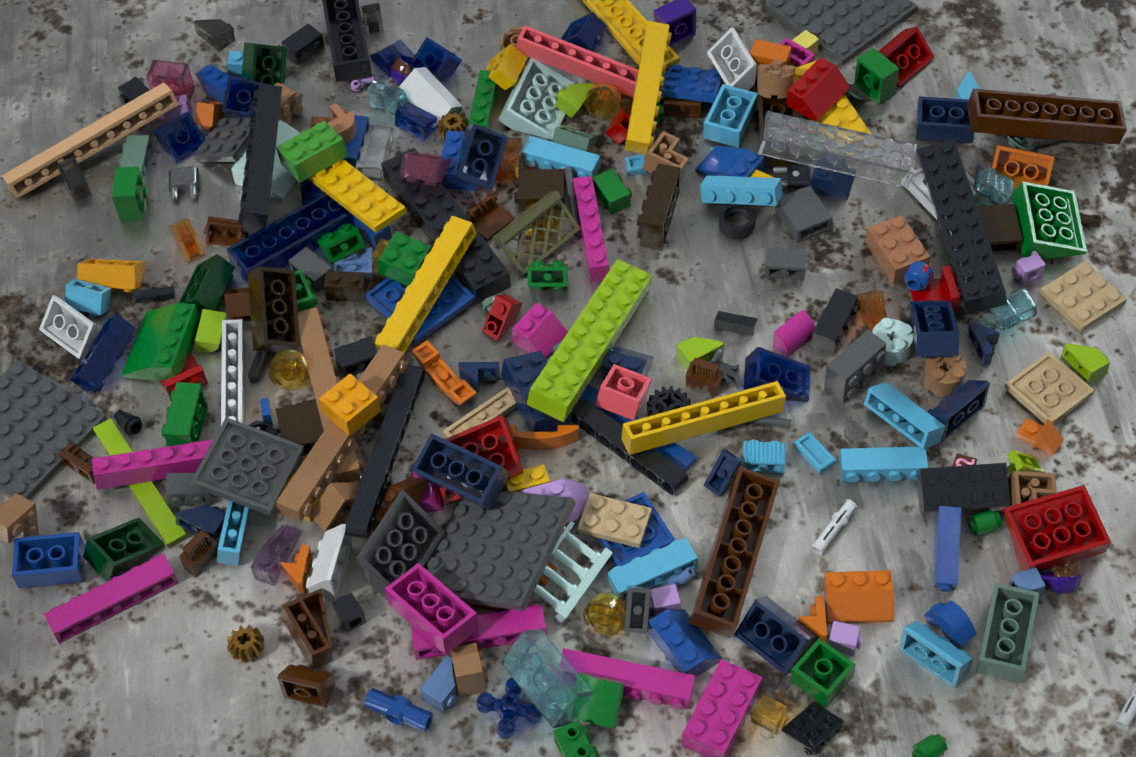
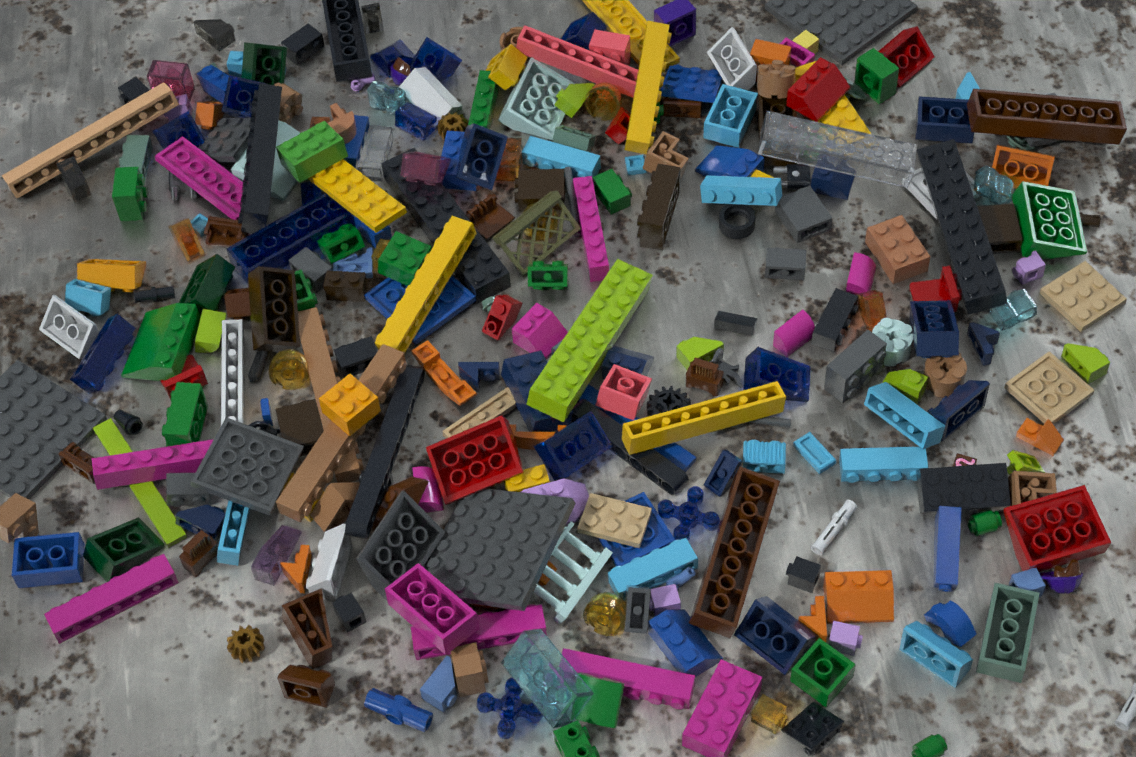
(199, 224): none -> medium azure tile
(203, 175): none -> dark pink plate
(460, 472): dark blue brick -> none
(573, 446): none -> clear blue slope
(611, 45): none -> coral brick
(688, 514): none -> clear blue gear
(803, 574): none -> black brick
(861, 274): none -> dark pink brick
(908, 383): none -> lime slope
(918, 276): blue head -> none

